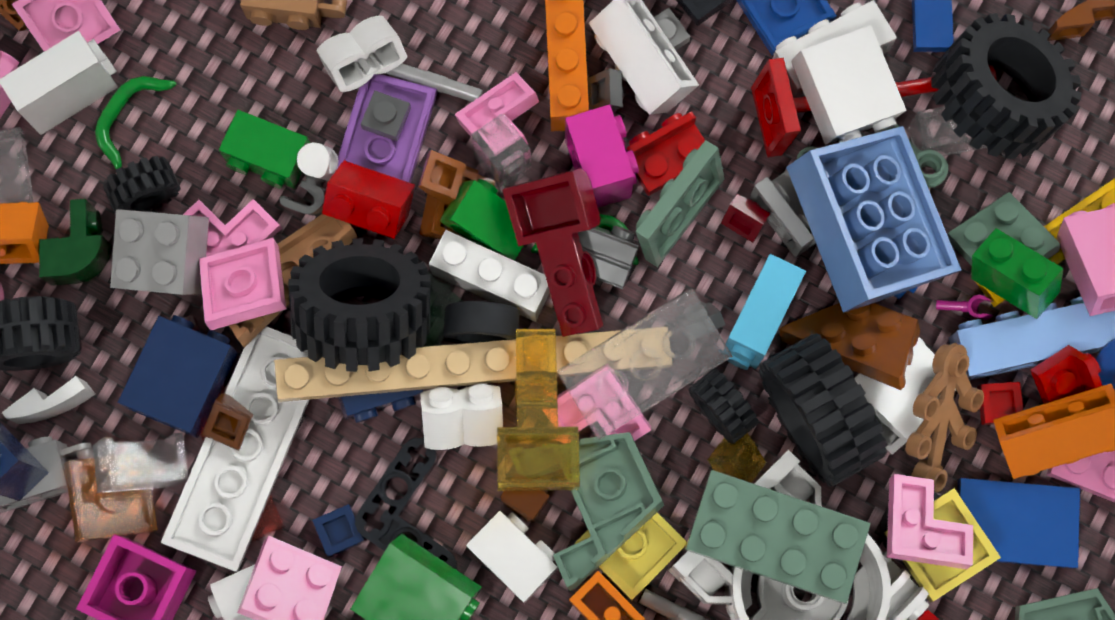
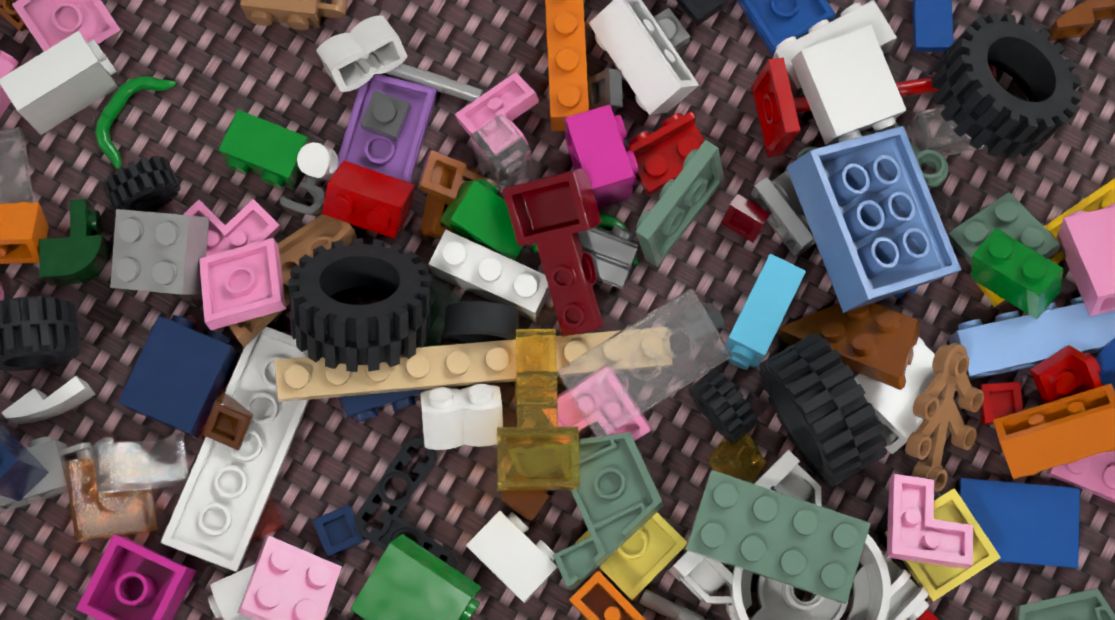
(966, 306): dark pink hand -> none

